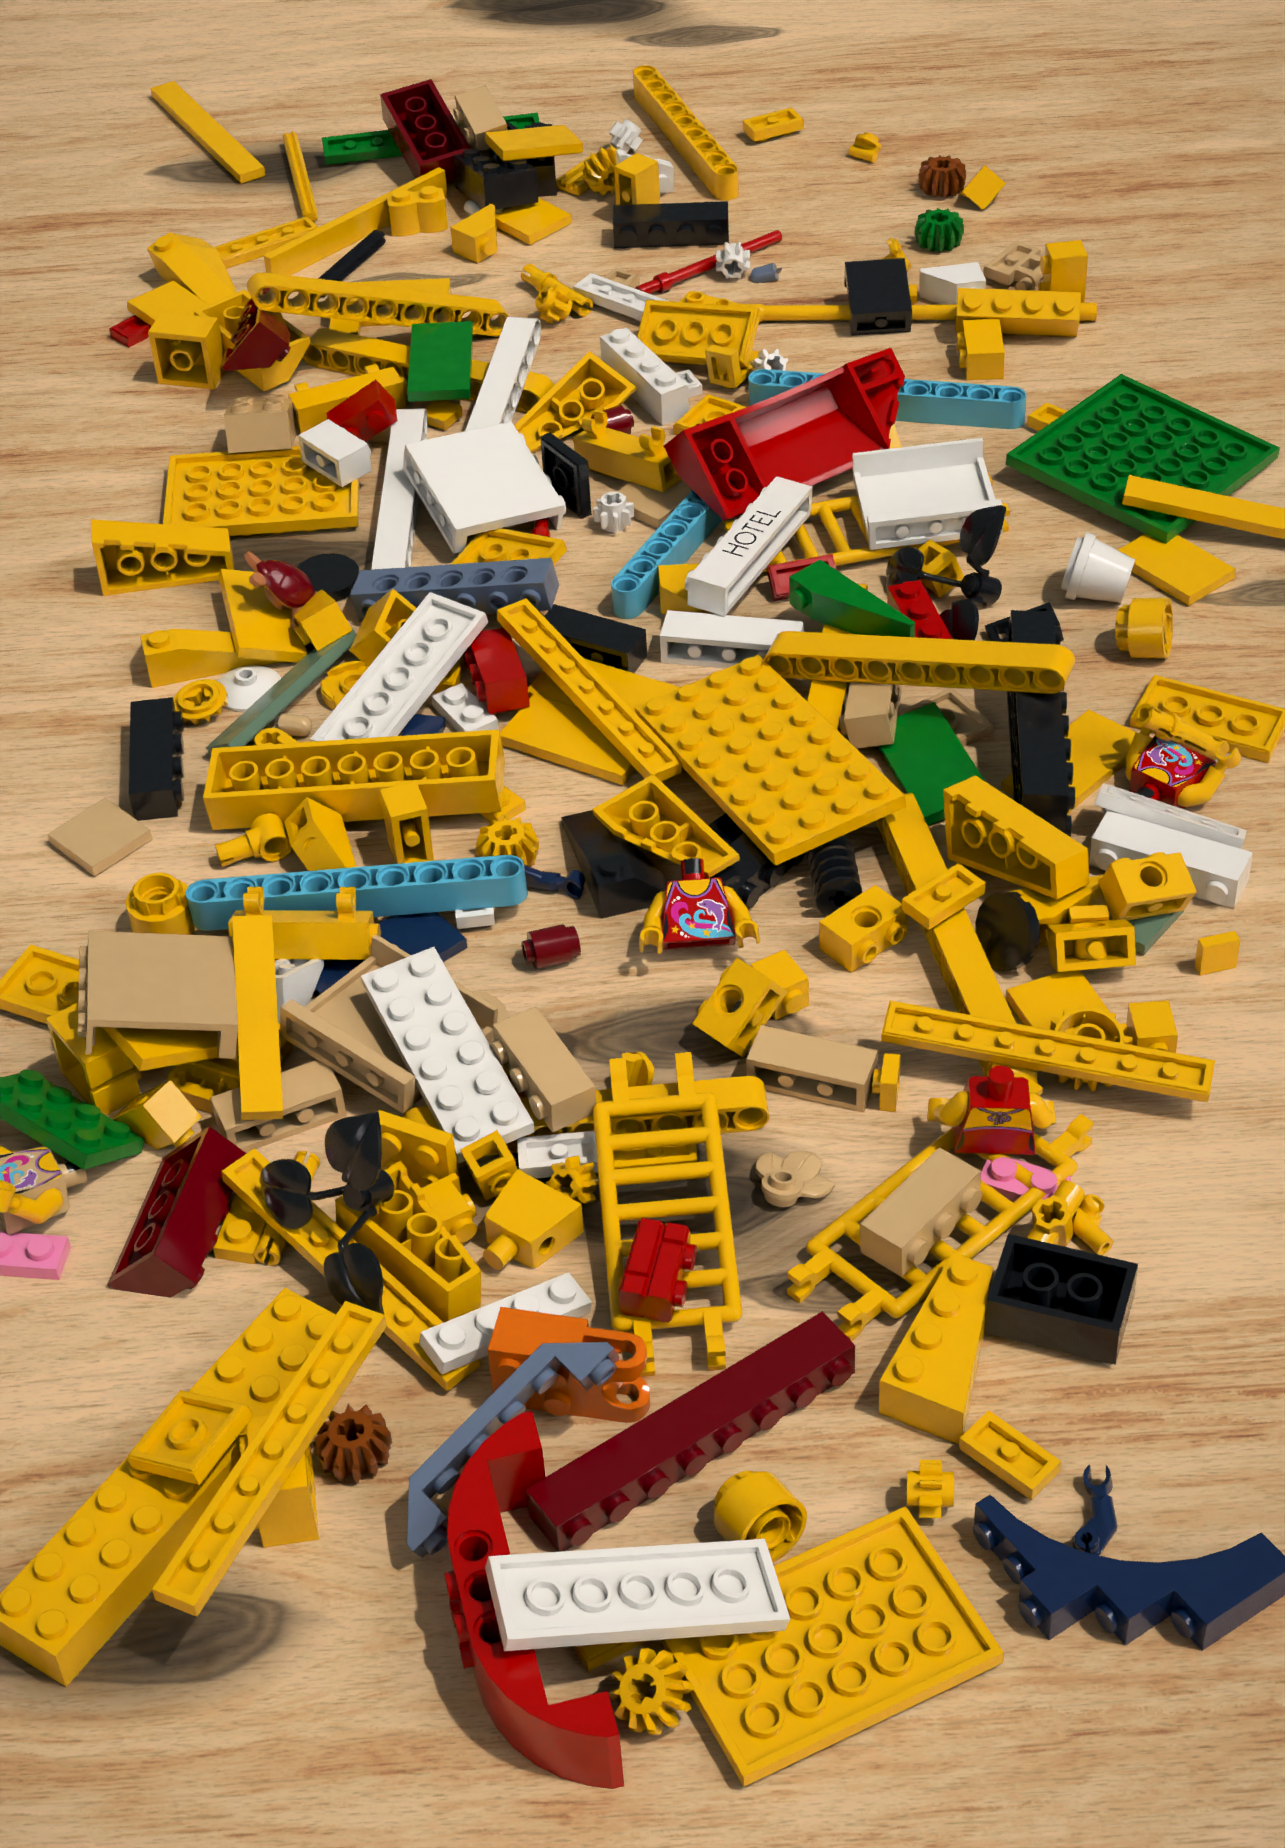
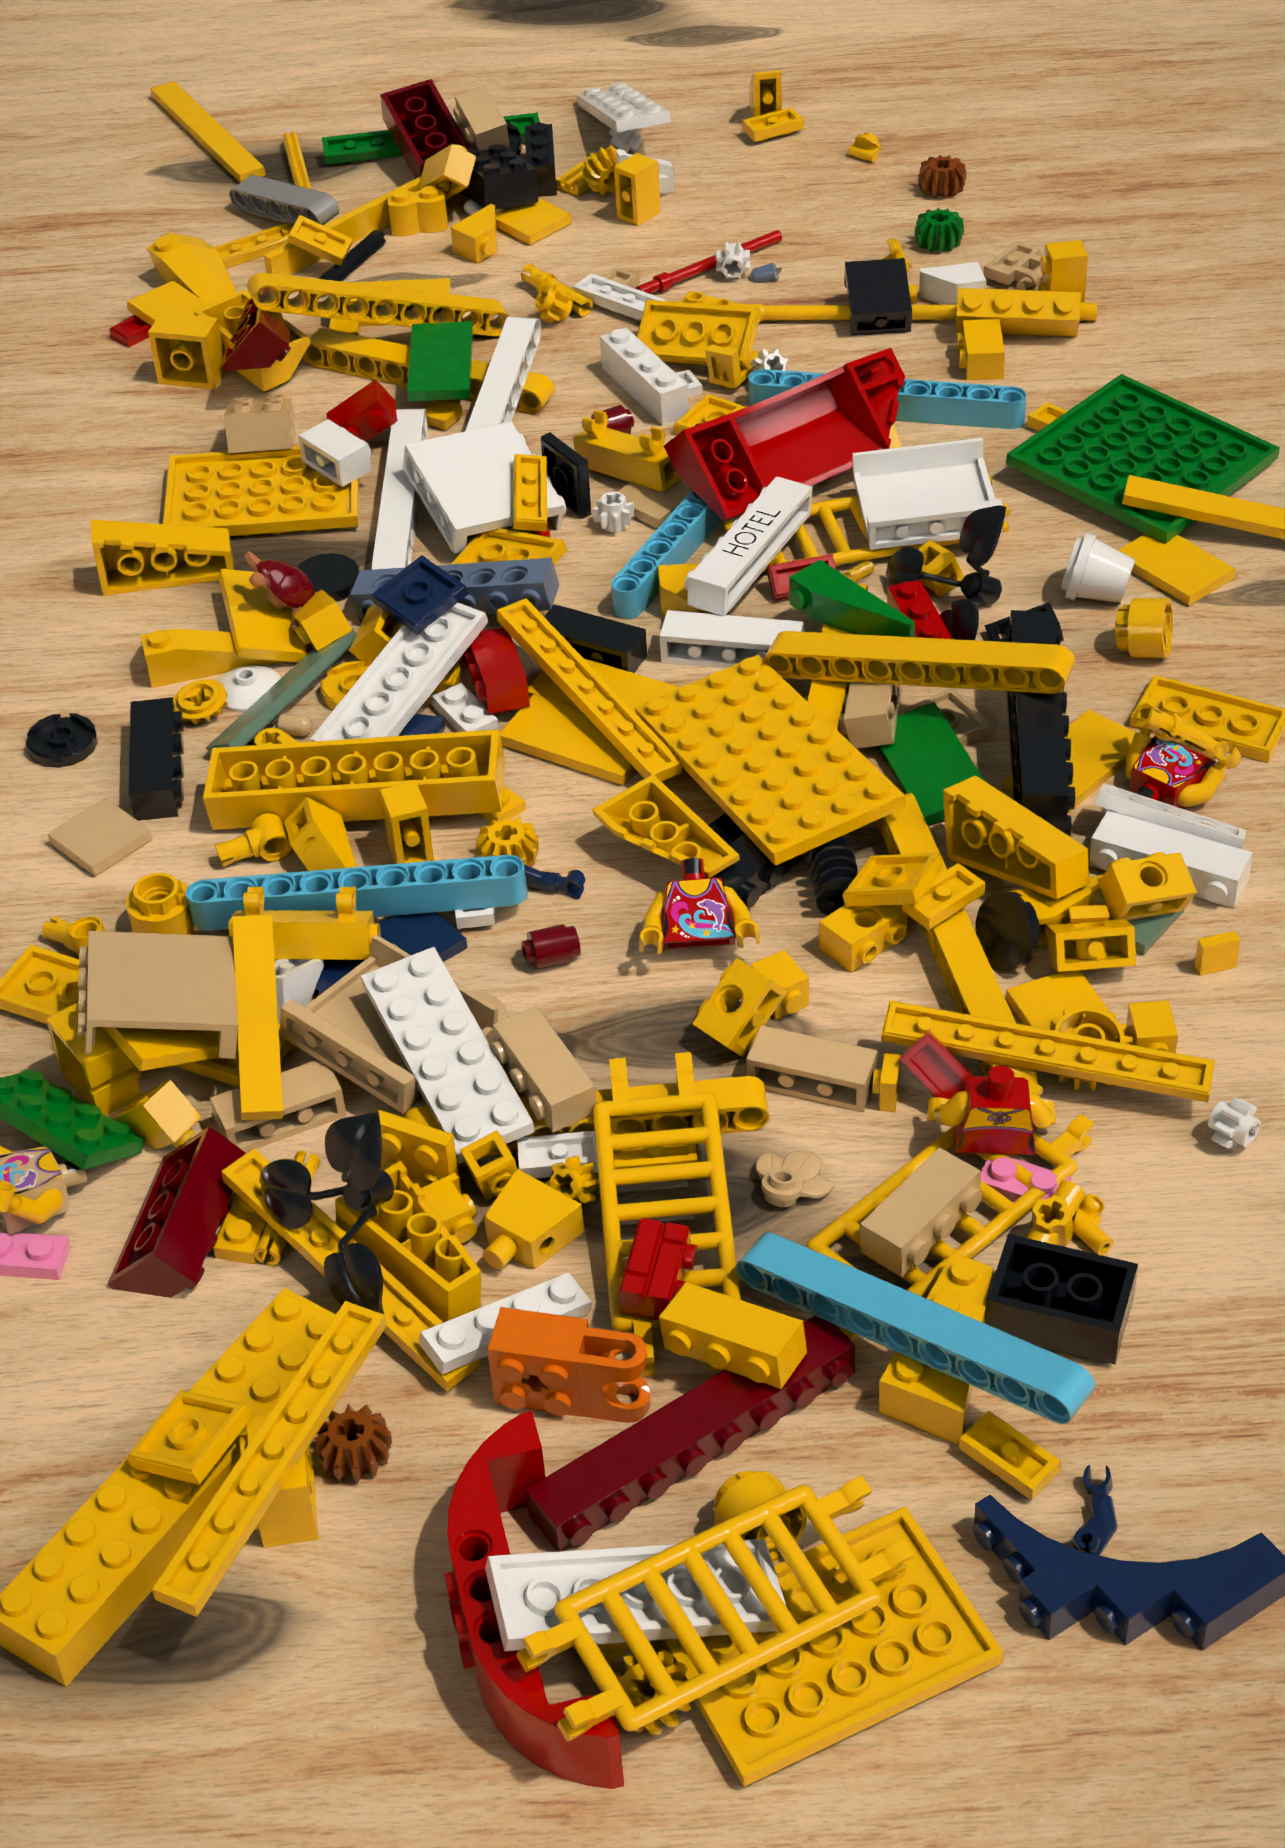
(61, 740): none -> black tile
(71, 934): none -> yellow pin
(205, 1085): yellow beam -> none
(282, 201): none -> light grey beam
(313, 403): yellow brick -> none
(320, 240): none -> yellow plate
(419, 594): none -> dark blue tile
(448, 170): none -> yellow brick
(530, 492): none -> yellow tile
(534, 142): yellow tile -> none
(576, 395): yellow wedge -> none
(587, 1362): sand blue slope -> none
(613, 868): black wedge -> none
(614, 1700): none -> yellow bar
(622, 107): none -> white plate
(639, 1069): yellow plate -> none
(670, 224): black brick -> none
(686, 133): yellow beam -> none
(733, 1335): none -> yellow brick
(765, 92): none -> yellow slope
(860, 571): none -> yellow piece
(893, 879): none -> yellow tile
(917, 1328): none -> medium azure beam
(930, 1488): yellow gear -> none
(935, 1067): none -> red tile
(983, 187): yellow panel -> none
(1234, 1123): none -> white gear

